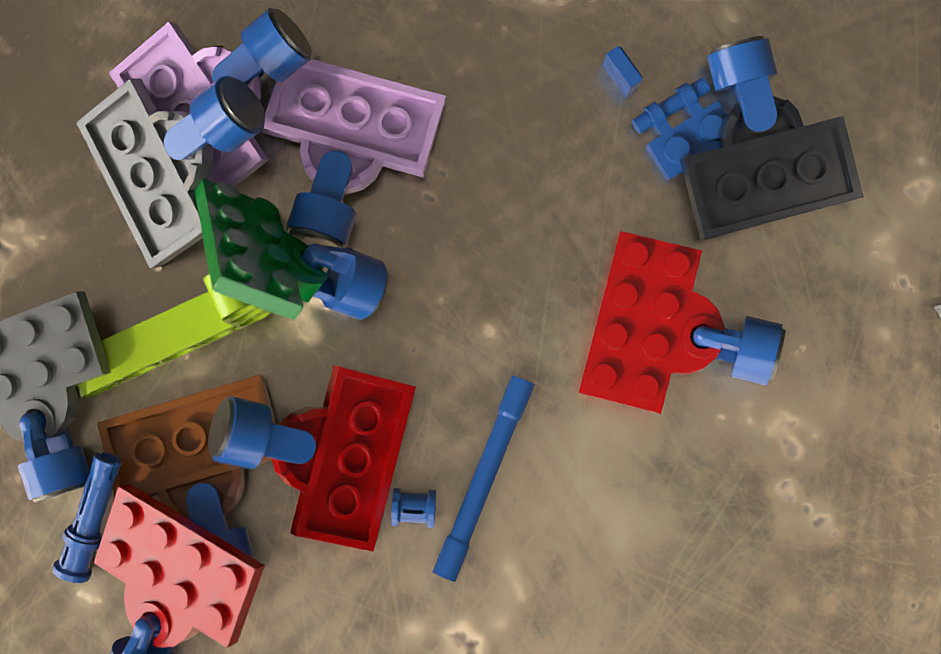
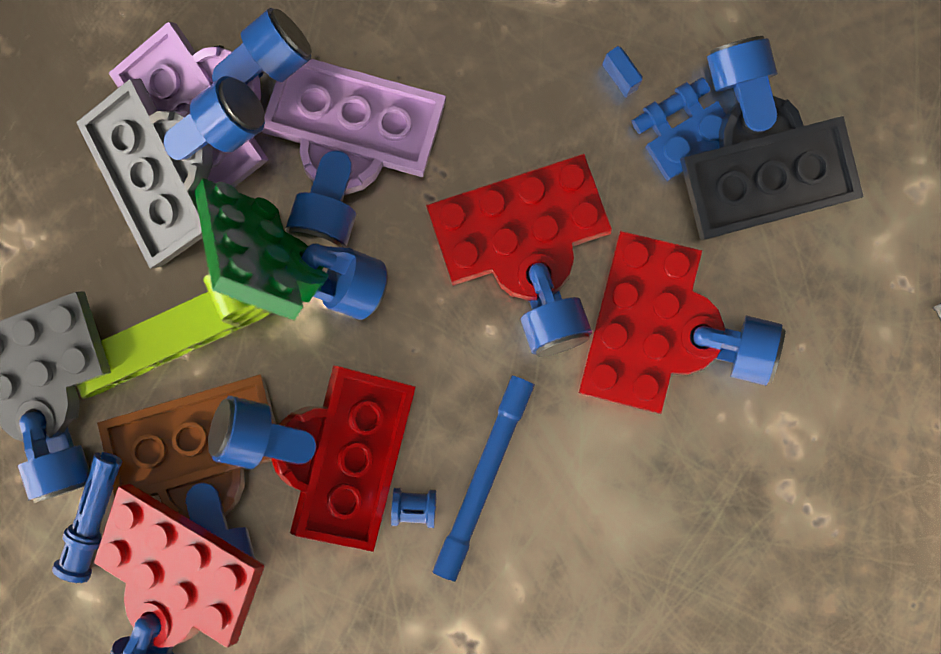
(526, 238): none -> red plate

